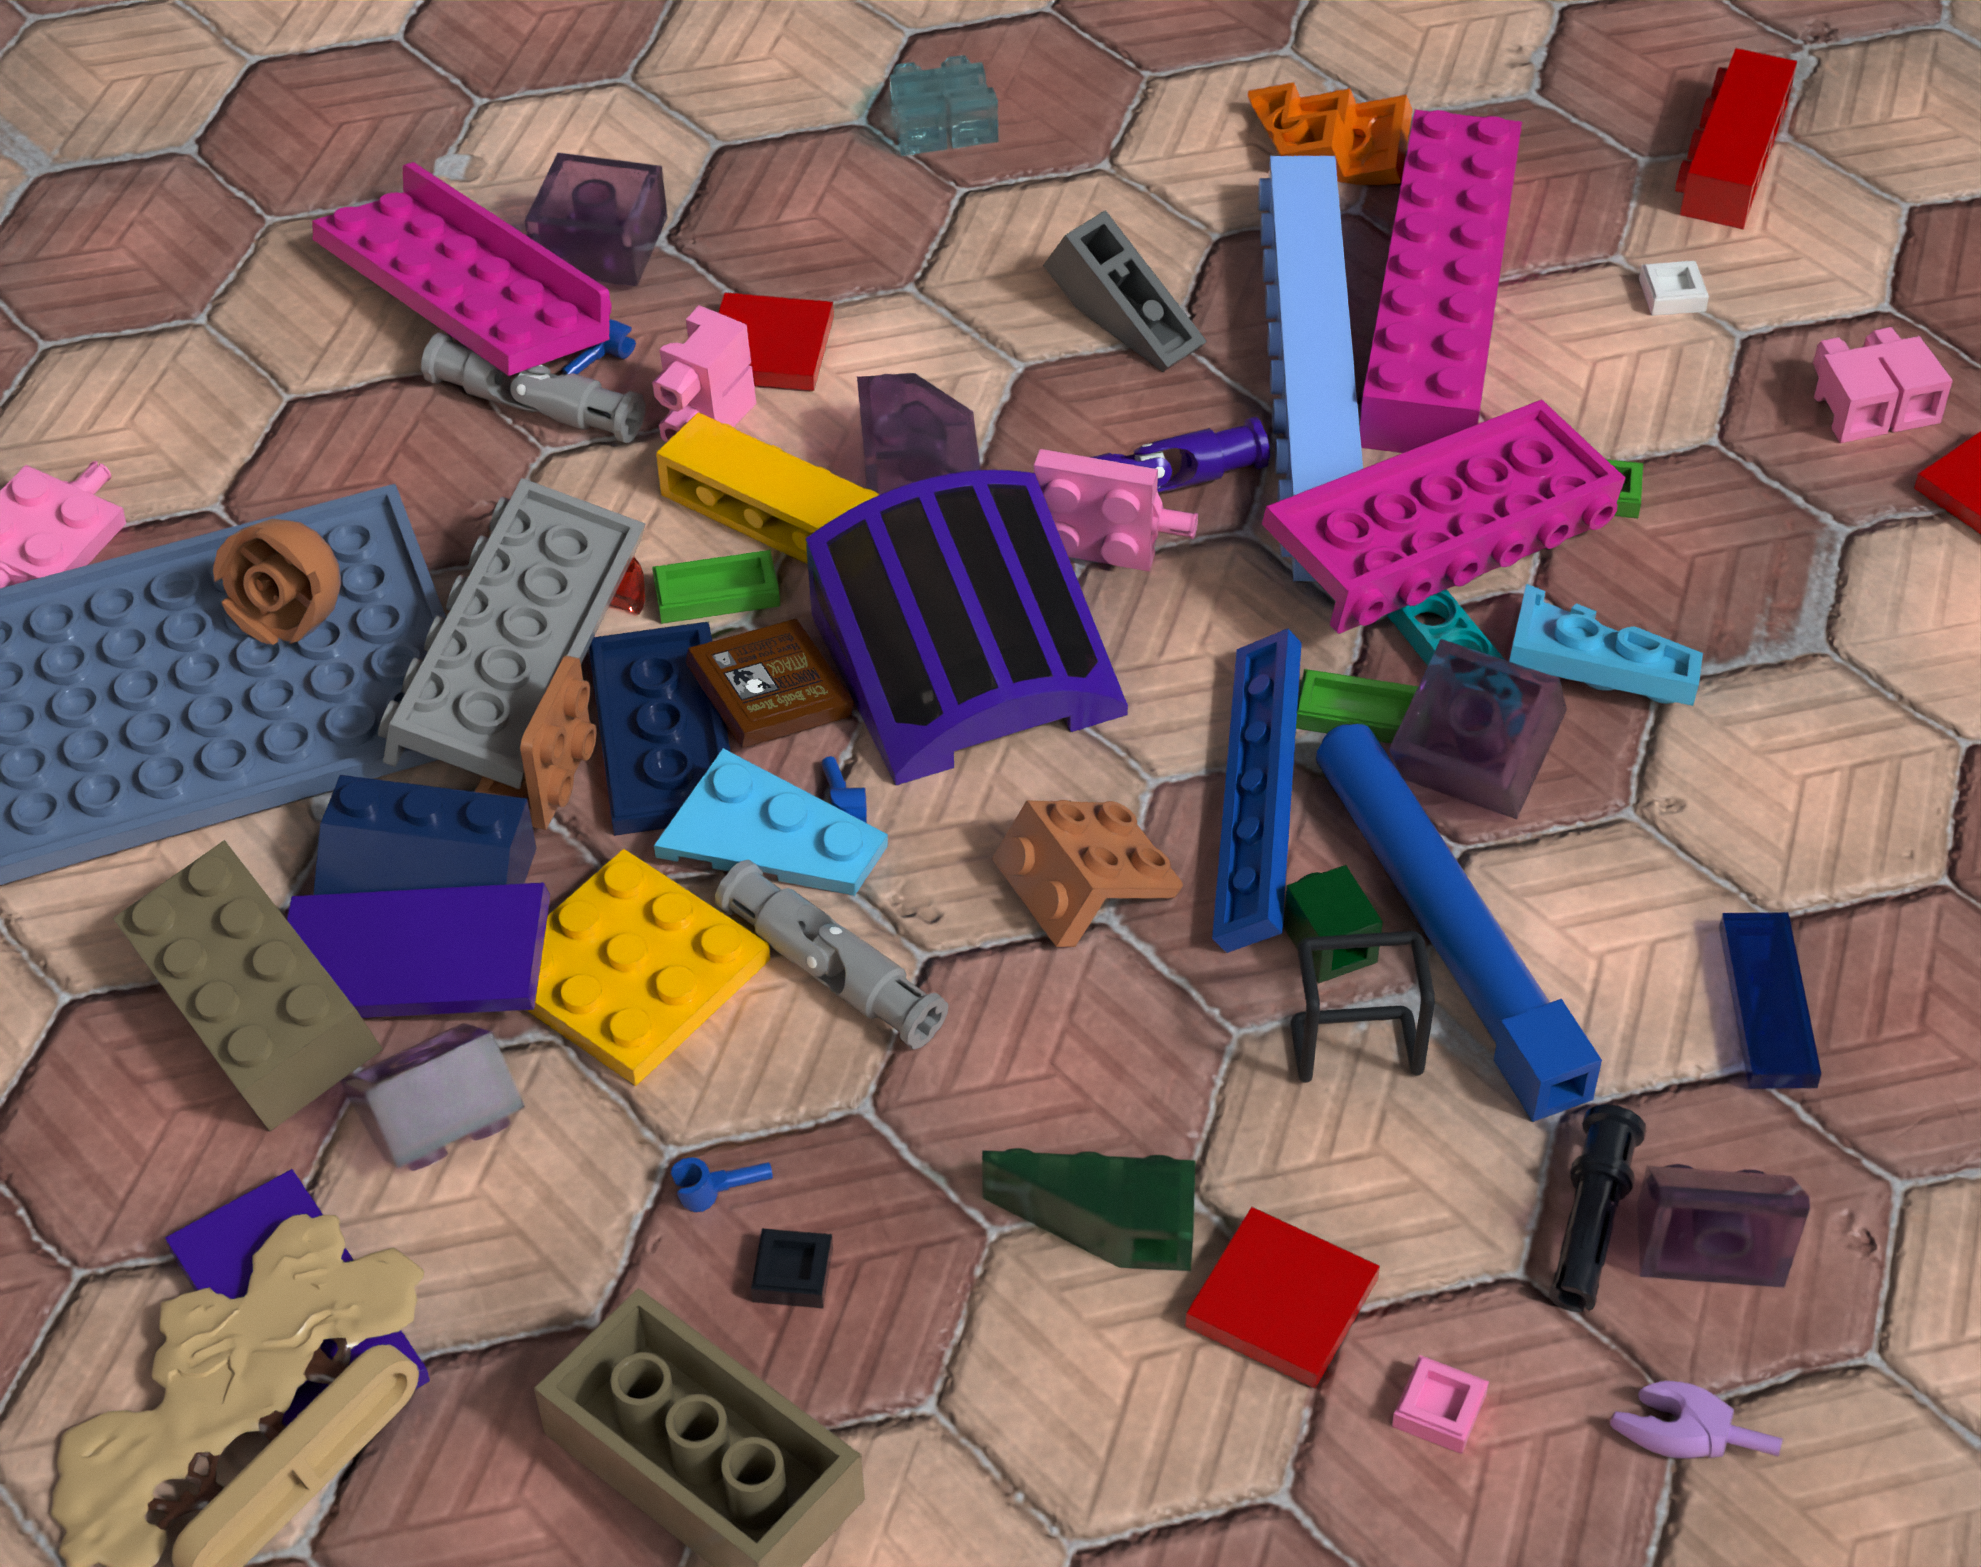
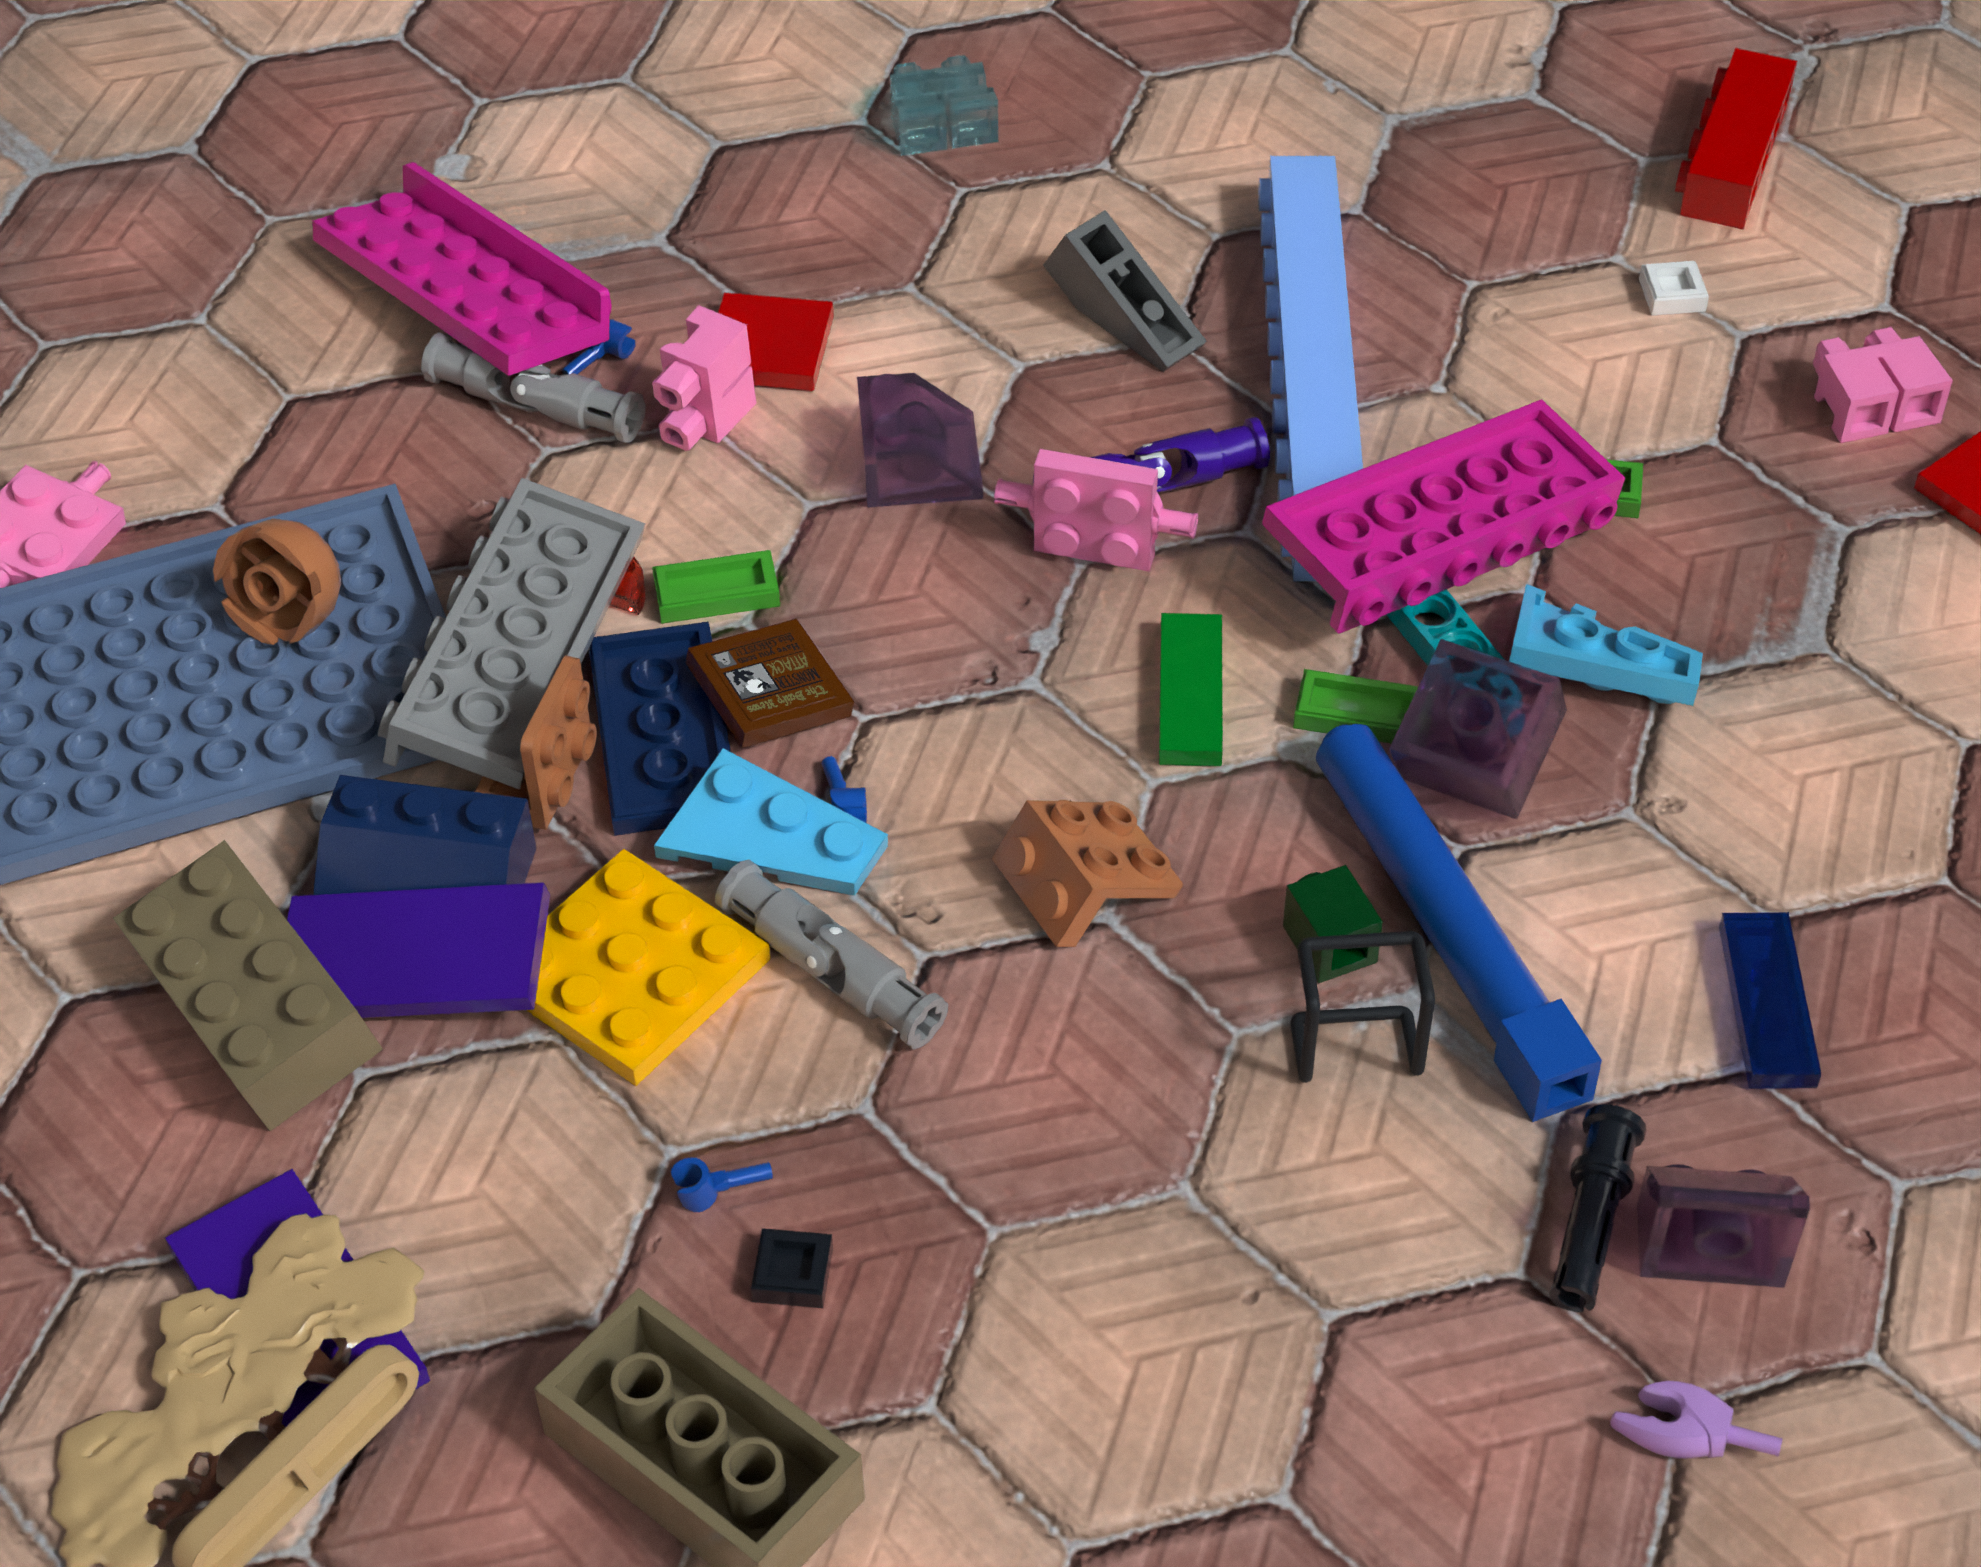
(435, 1096): clear purple slope -> none
(600, 215): clear purple brick -> none
(752, 485): yellow brick -> none
(957, 618): windscreen -> none
(1111, 1206): clear green slope -> none
(1191, 690): none -> green tile
(1258, 792): blue plate -> none
(1282, 1297): red tile -> none
(1363, 137): orange slope -> none
(1440, 281): dark pink brick -> none
(1440, 1404): bright pink tile -> none

